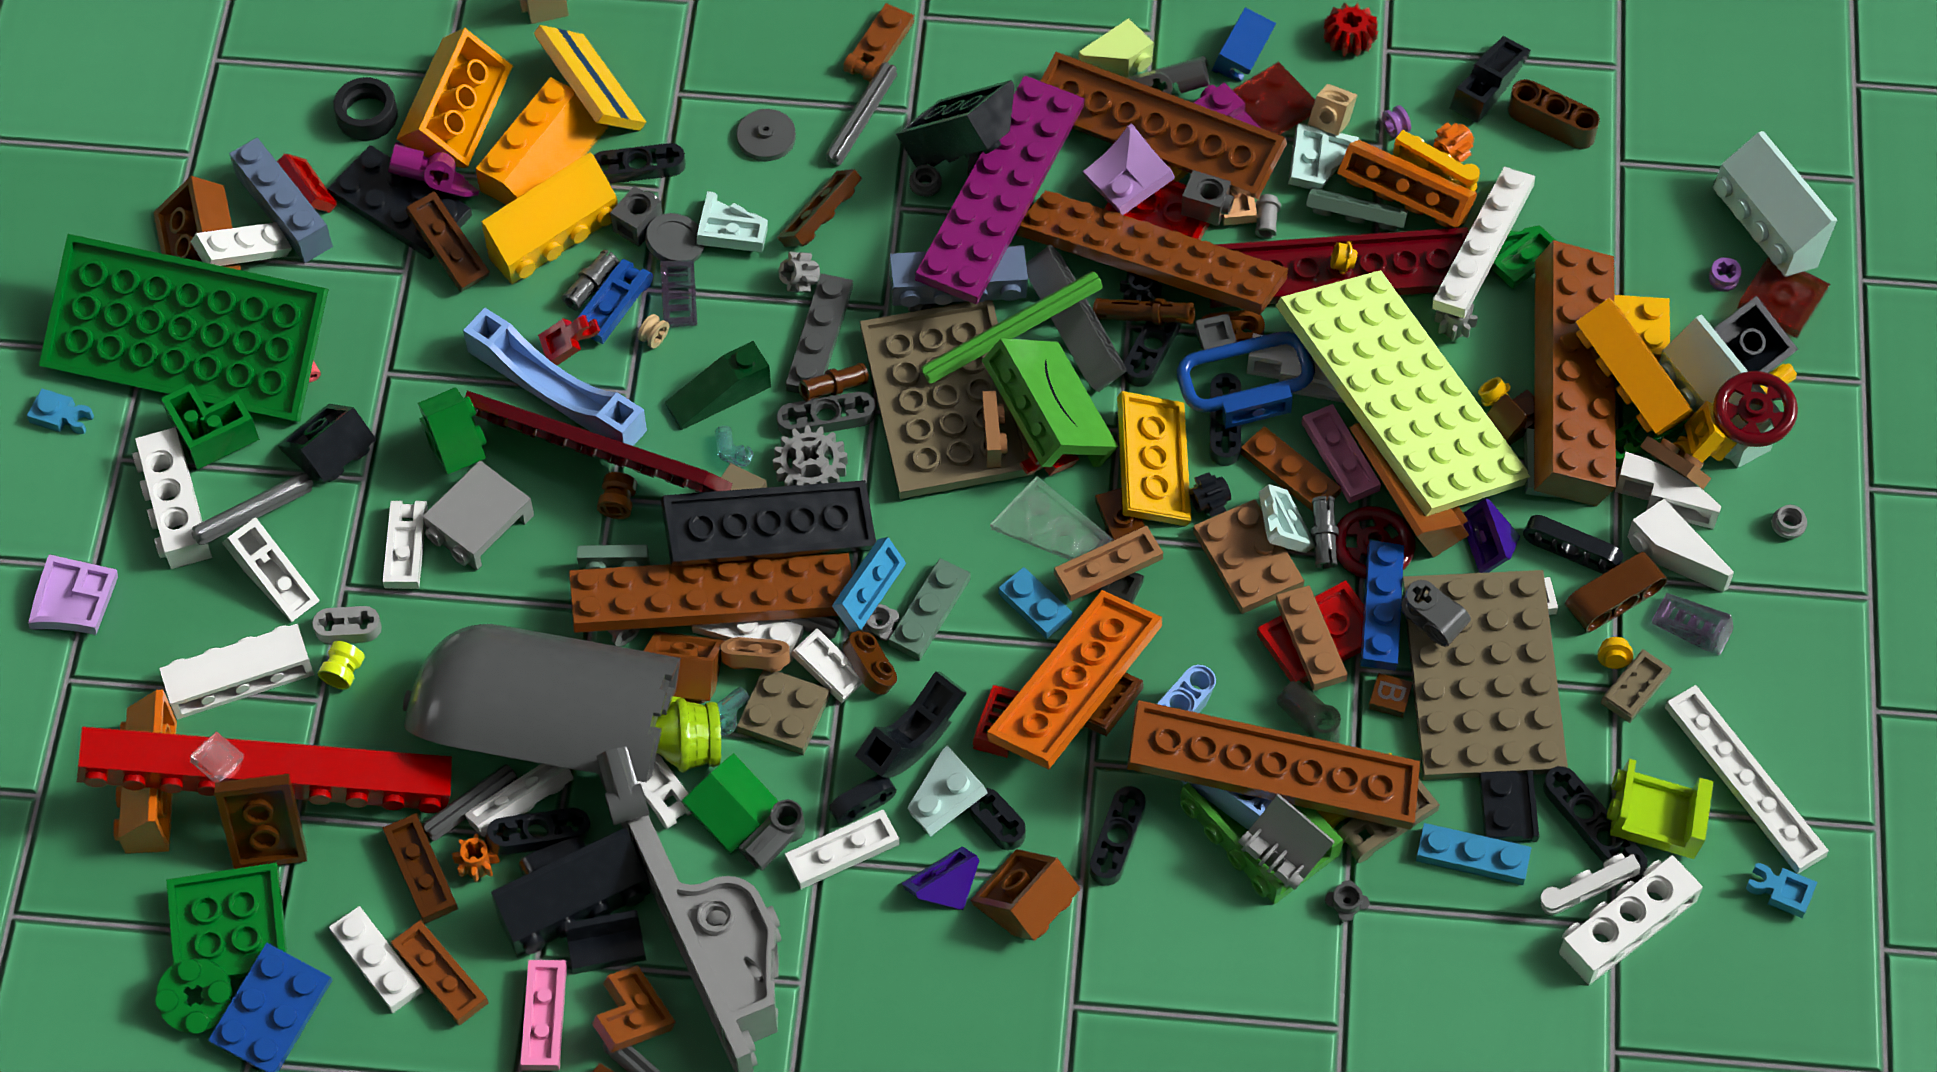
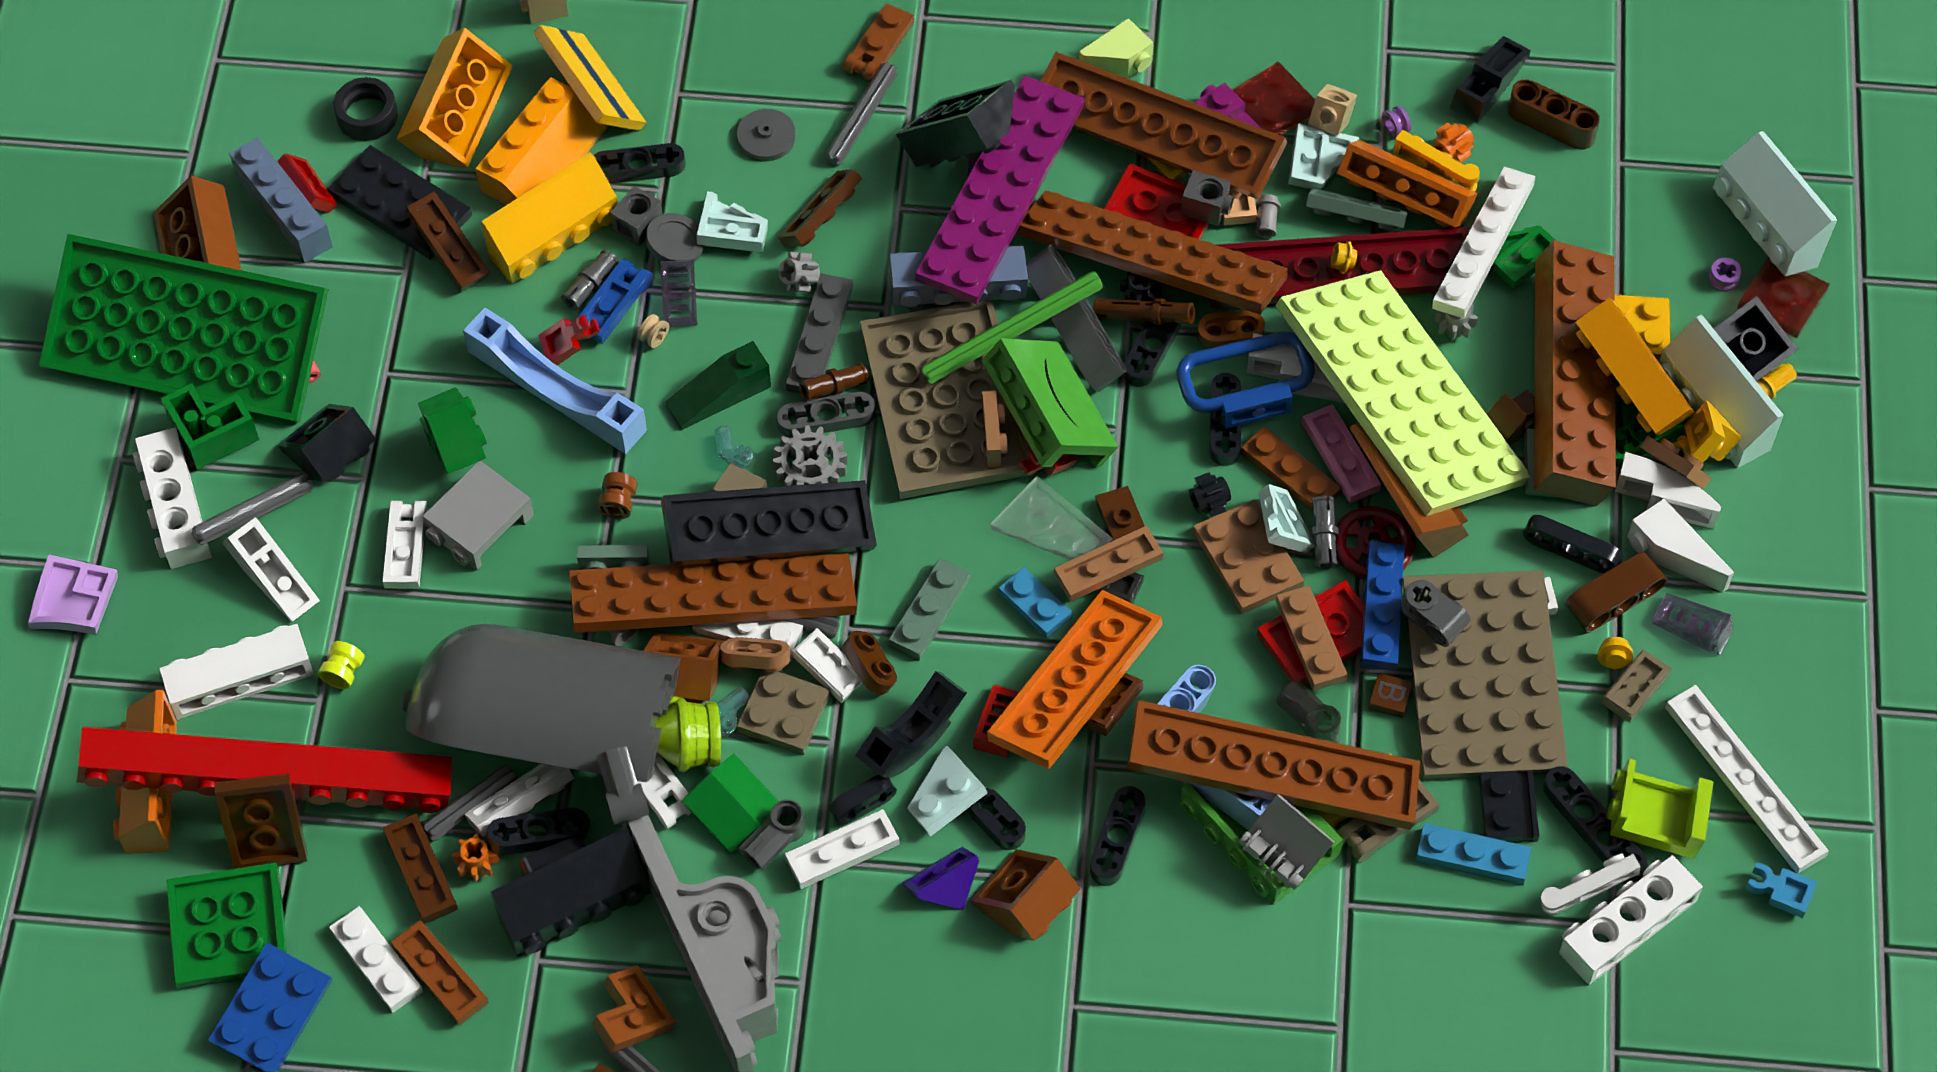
(56, 410): dark azure plate -> none
(172, 996): green plate -> none
(217, 757): clear plate -> none
(241, 244): white plate -> none
(347, 624): light grey beam -> none
(436, 170): magenta panel -> none
(543, 1015): bright pink plate -> none
(597, 445): dark red plate -> none
(605, 941): black panel -> none
(869, 584): dark azure plate -> none
(887, 616): light grey plate -> none
(925, 173): dark grey plate -> none
(1128, 172): lavender plate -> none
(1153, 458): yellow tile -> none
(1188, 75): dark grey panel -> none
(1215, 331): dark grey plate -> none
(1243, 45): blue hinge -> none
(1350, 29): red gear -> none
(1350, 891): dark grey plate -> none
(1489, 536): dark purple slope -> none
(1492, 391): yellow plate -> none
(1750, 434): dark red plate -> none
(1792, 514): light grey plate -> none

